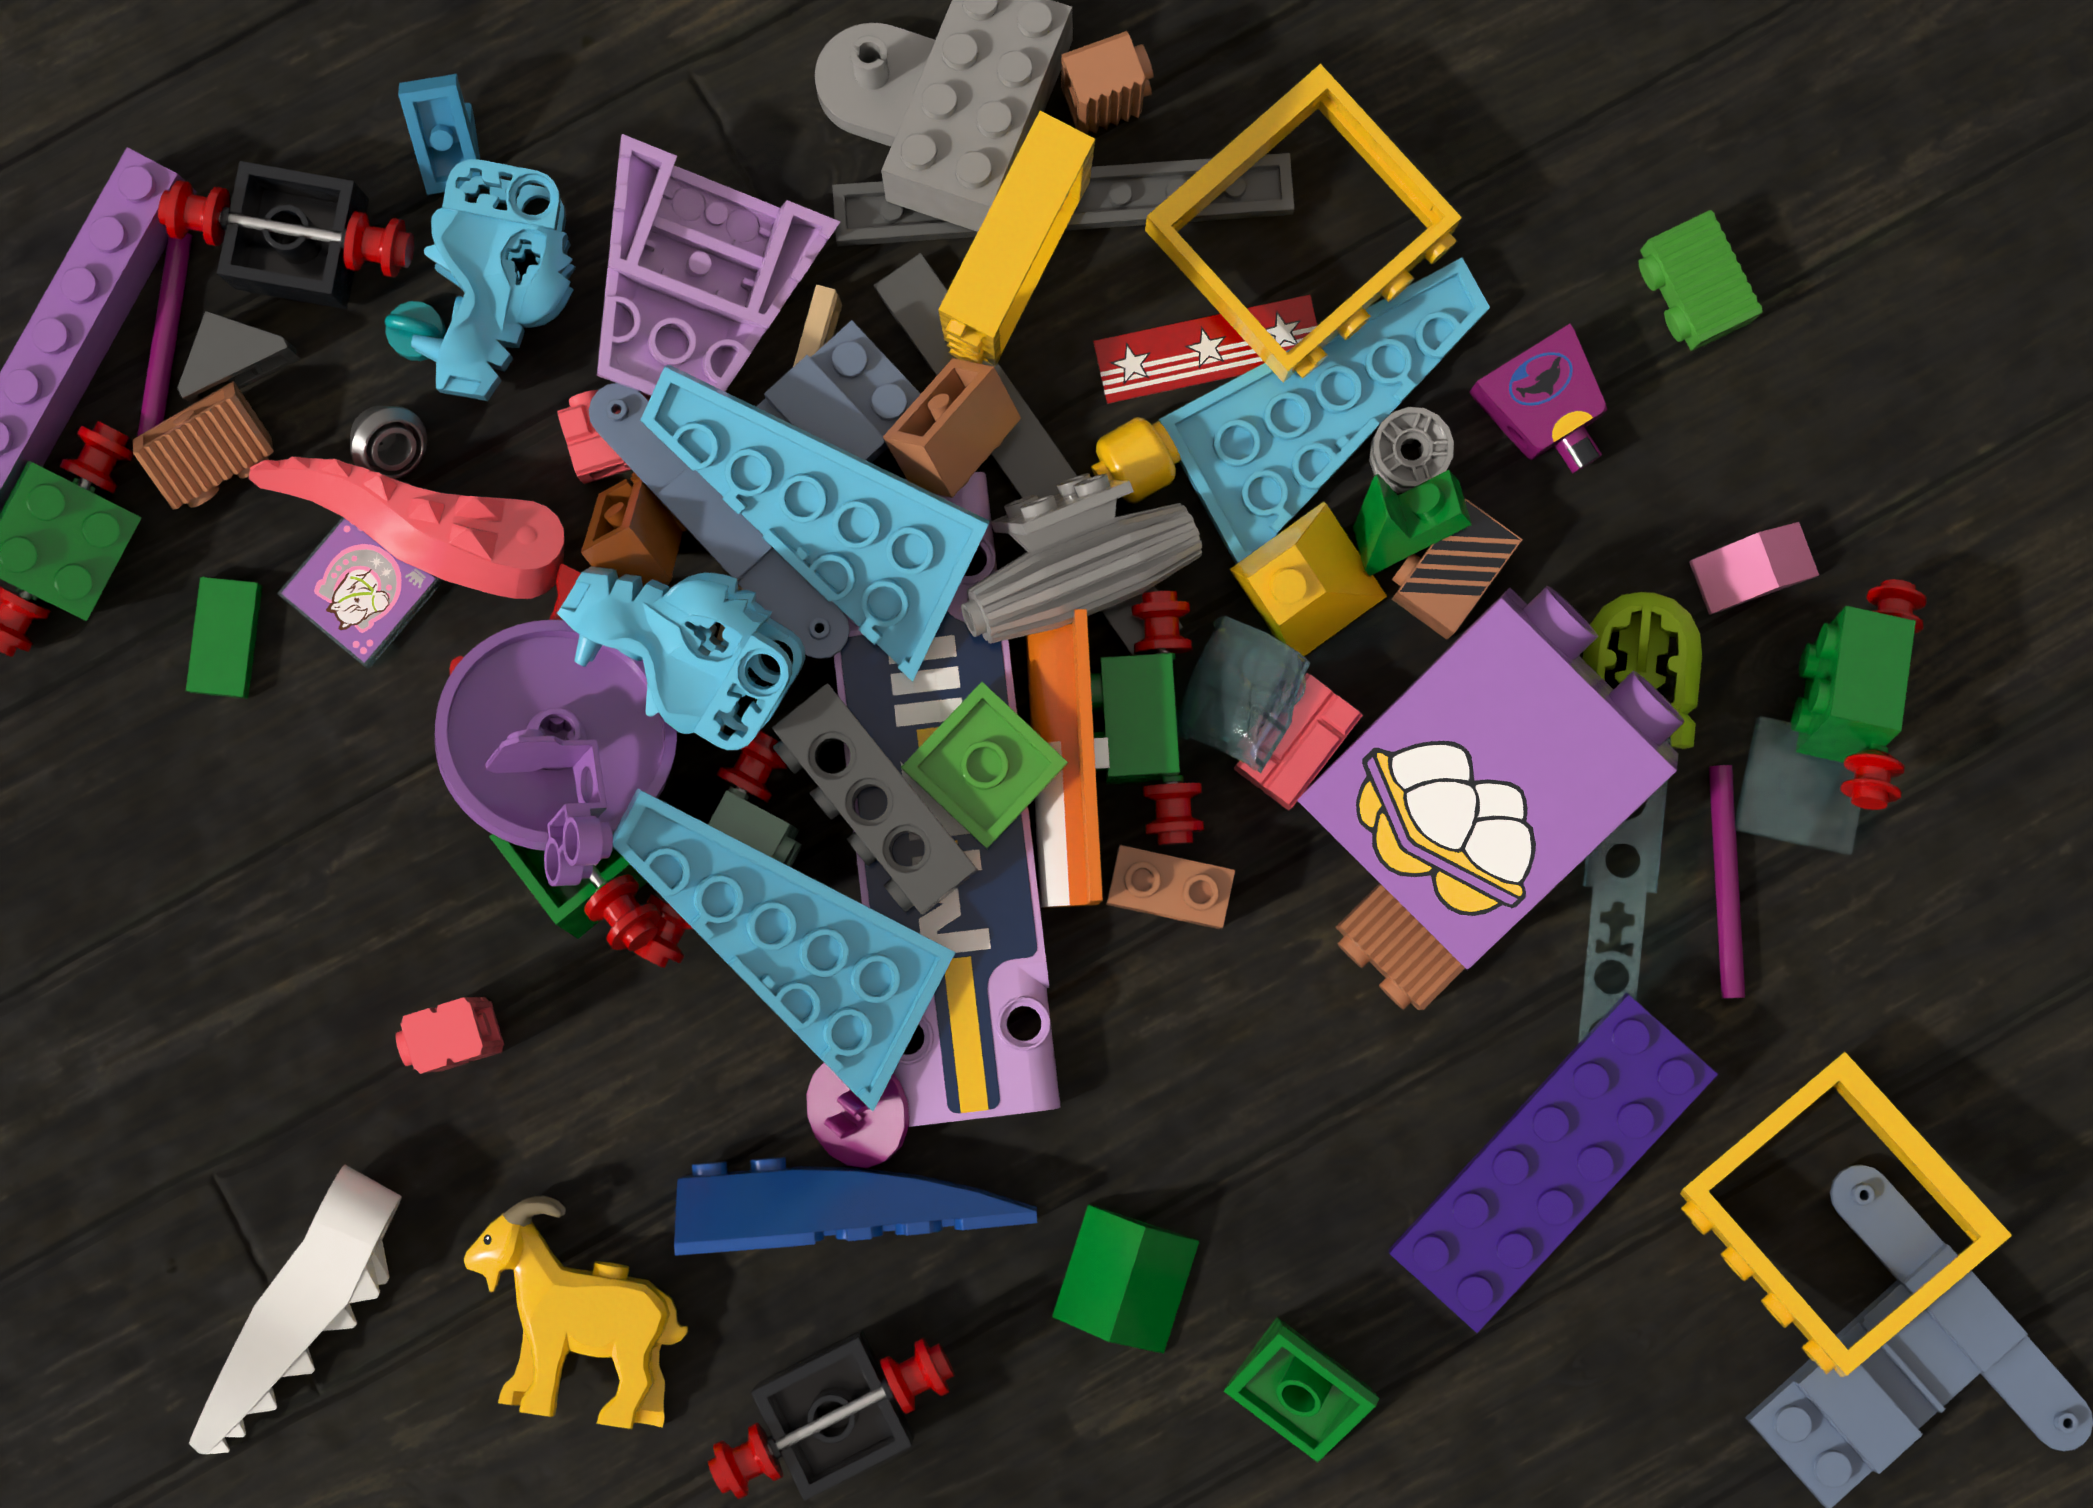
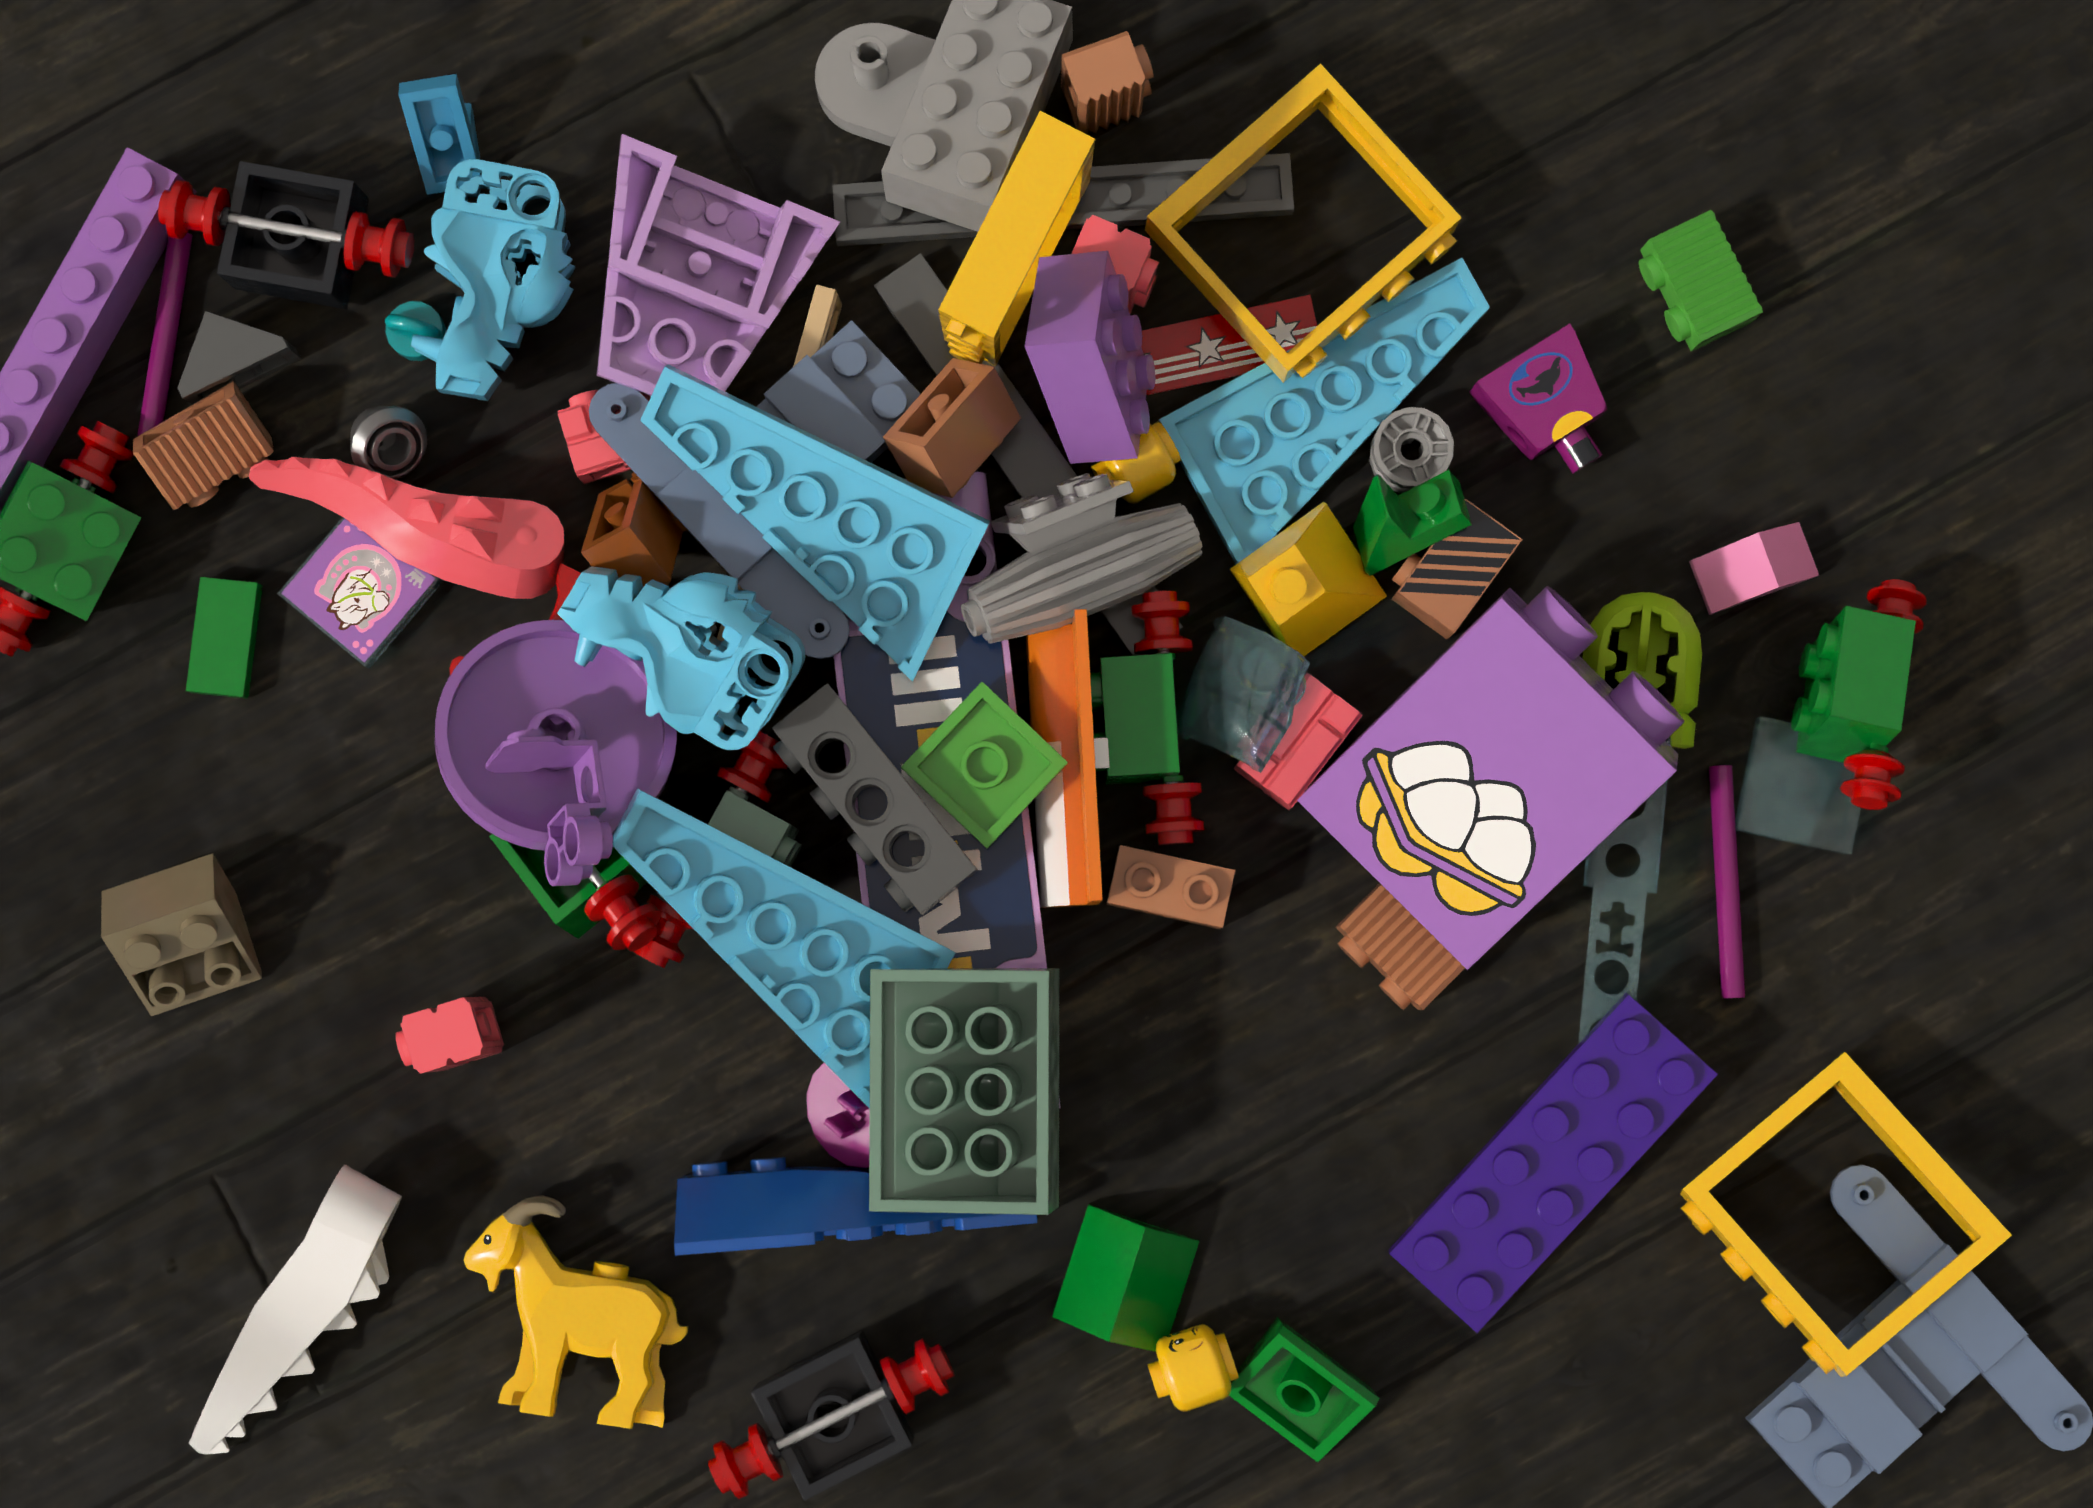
(179, 935): none -> dark tan slope
(964, 1090): none -> sand green slope
(1089, 357): none -> medium lavender brick
(1128, 253): none -> coral brick
(1193, 1367): none -> yellow head

